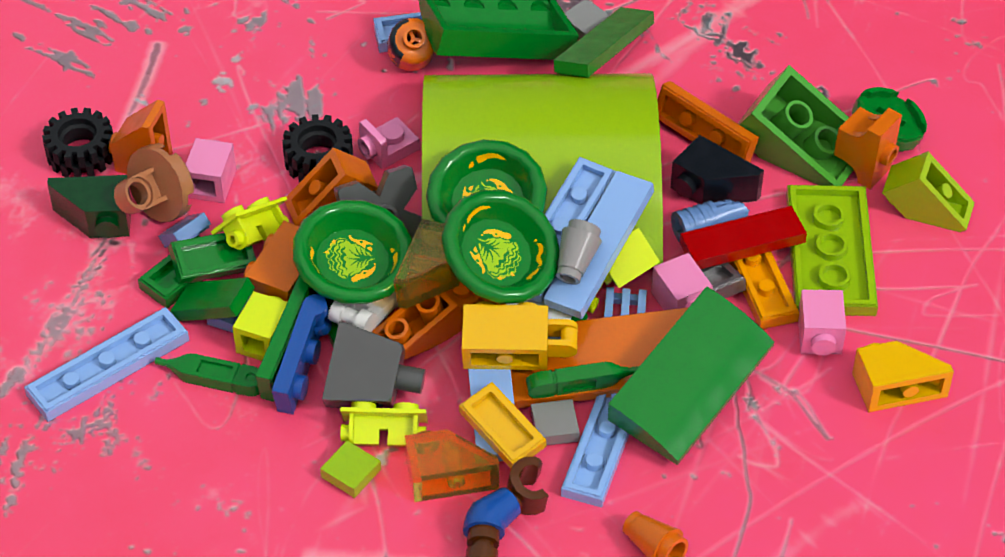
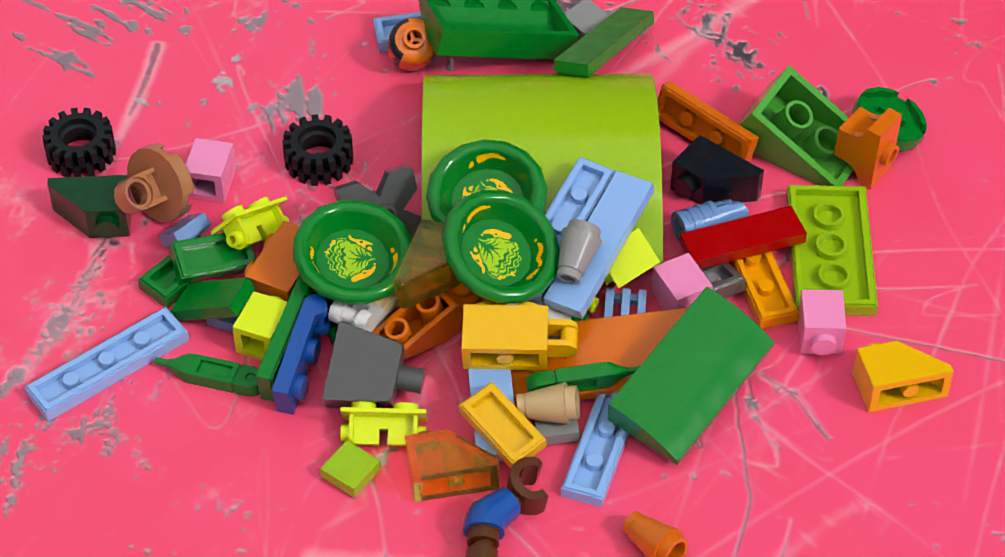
(140, 130): orange slope -> none
(319, 184): orange slope -> none
(387, 142): bright pink bracket -> none
(551, 404): none -> tan cone
(928, 193): lime slope -> none

